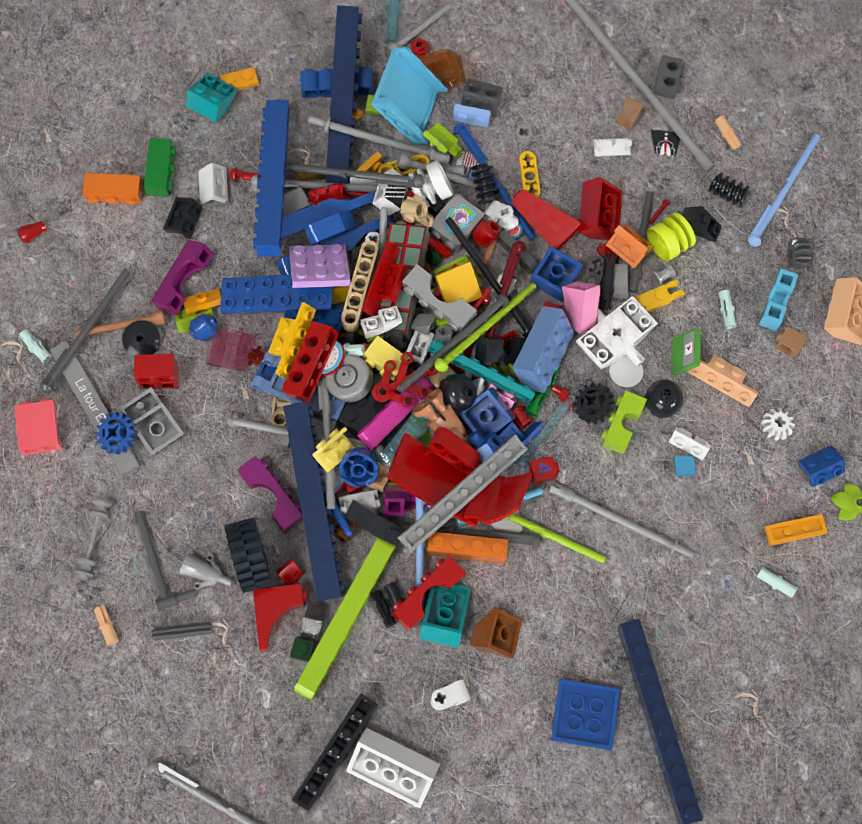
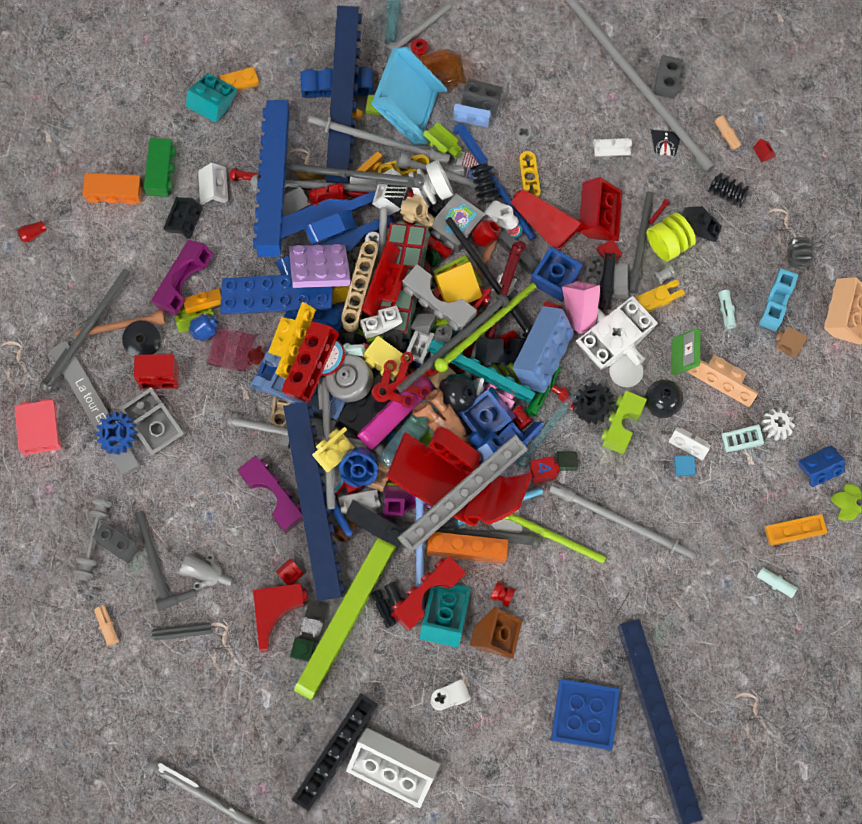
(35, 346): light aqua pin -> none
(116, 542): none -> dark grey brick
(248, 555): black wheel -> none
(502, 594): none -> red wheel
(567, 460): none -> dark green slope
(629, 113): medium nougat panel -> none
(629, 245): orange bracket -> none
(748, 430): none -> light aqua slope
(754, 237): light blue bar -> none
(764, 150): none -> red slope

